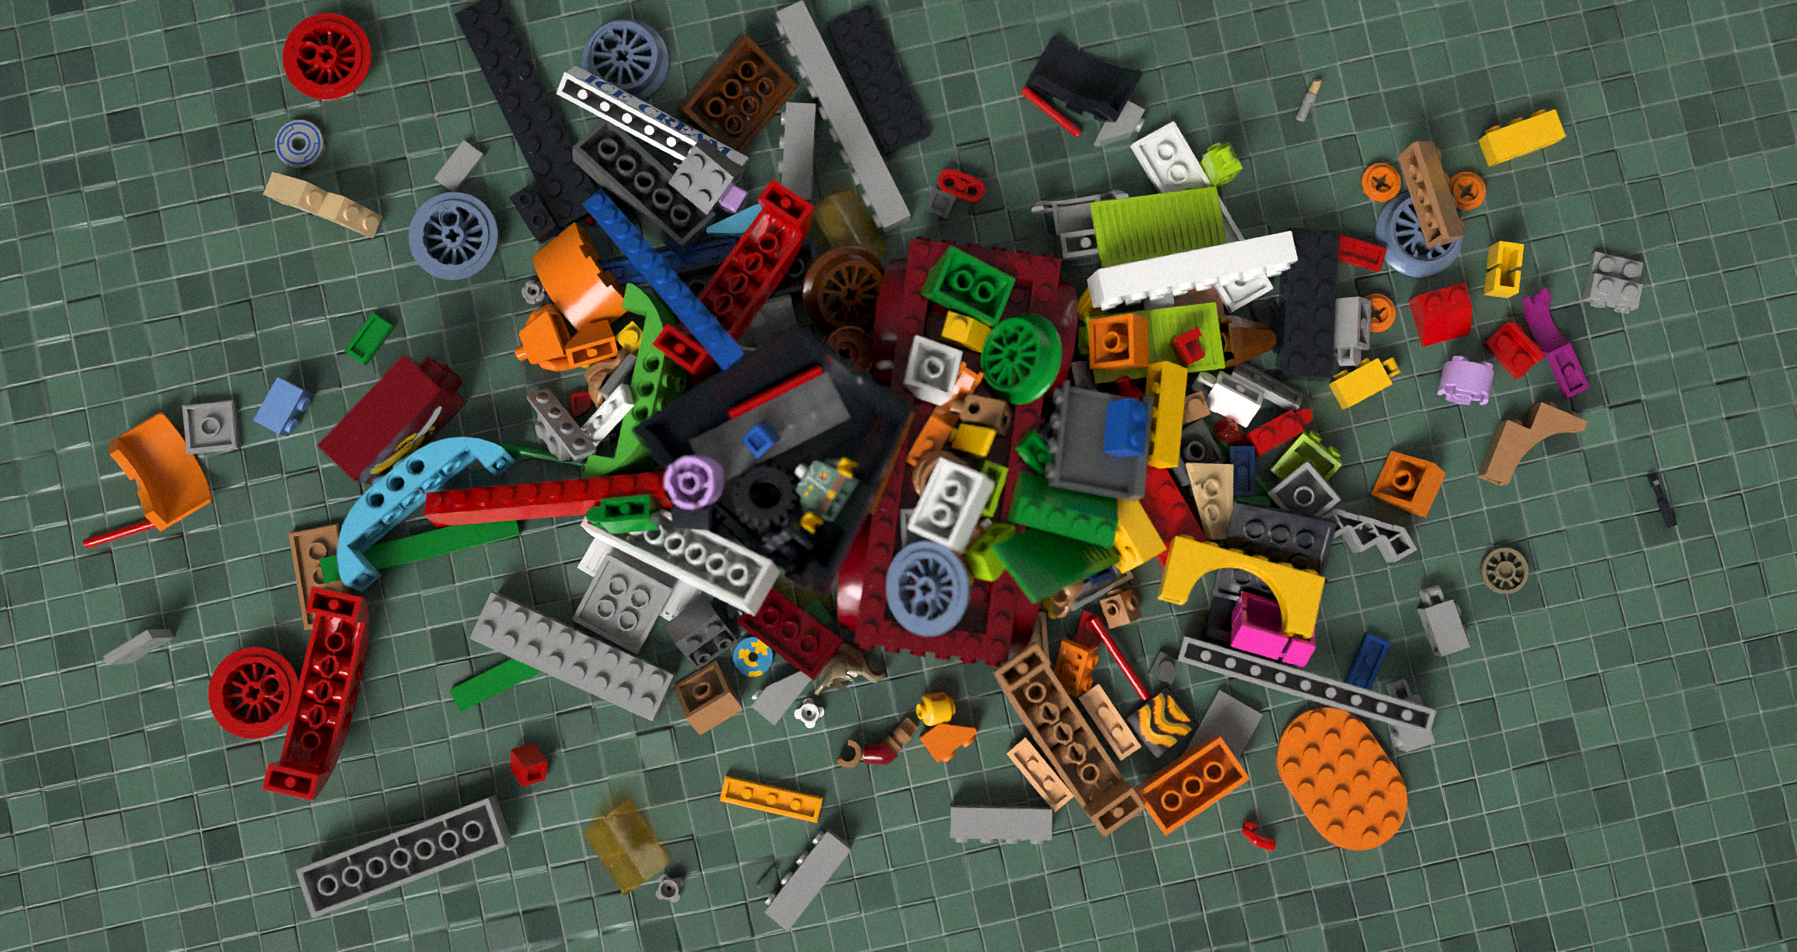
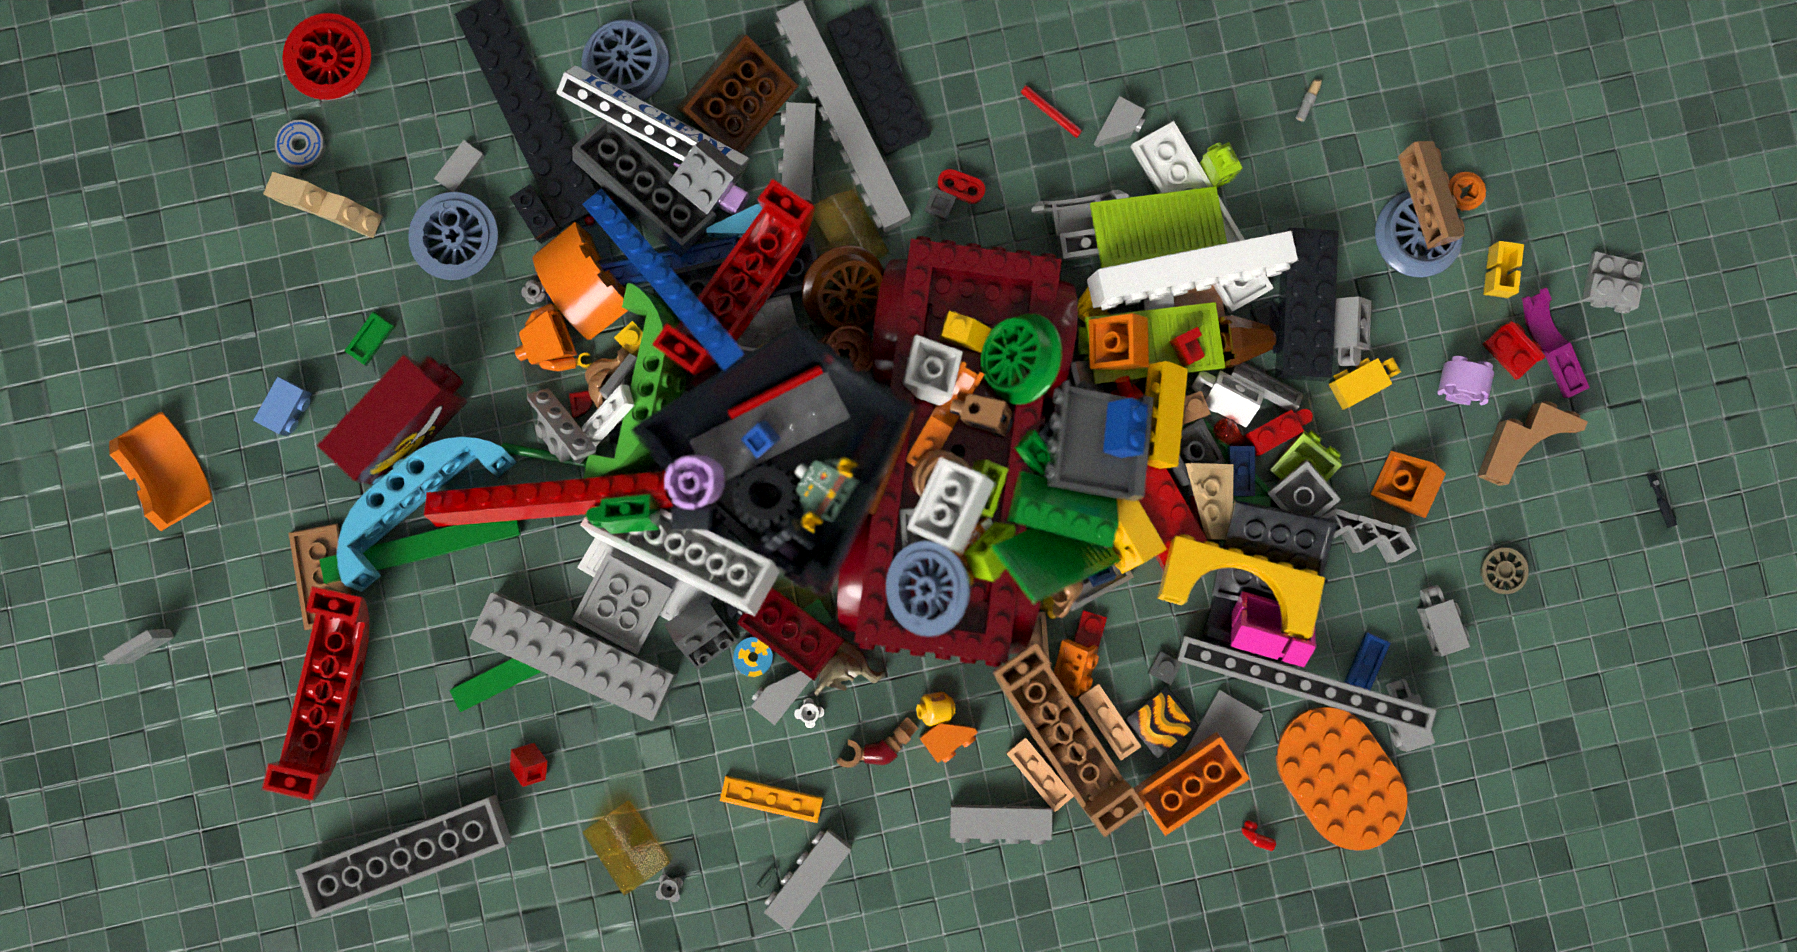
(118, 533): red bar -> none
(211, 427): light grey tile -> none
(221, 697): red piece -> none
(591, 344): orange slope -> none
(707, 698): medium nougat slope -> none
(968, 286): green slope -> none
(971, 440): yellow slope -> none
(1082, 81): black panel -> none
(1119, 658): red bar -> none
(1120, 607): medium nougat brick -> none
(1360, 253): red plate -> none
(1386, 316): orange gear -> none
(1391, 180): orange gear -> none
(1442, 314): red slope -> none
(1521, 137): yellow brick -> none

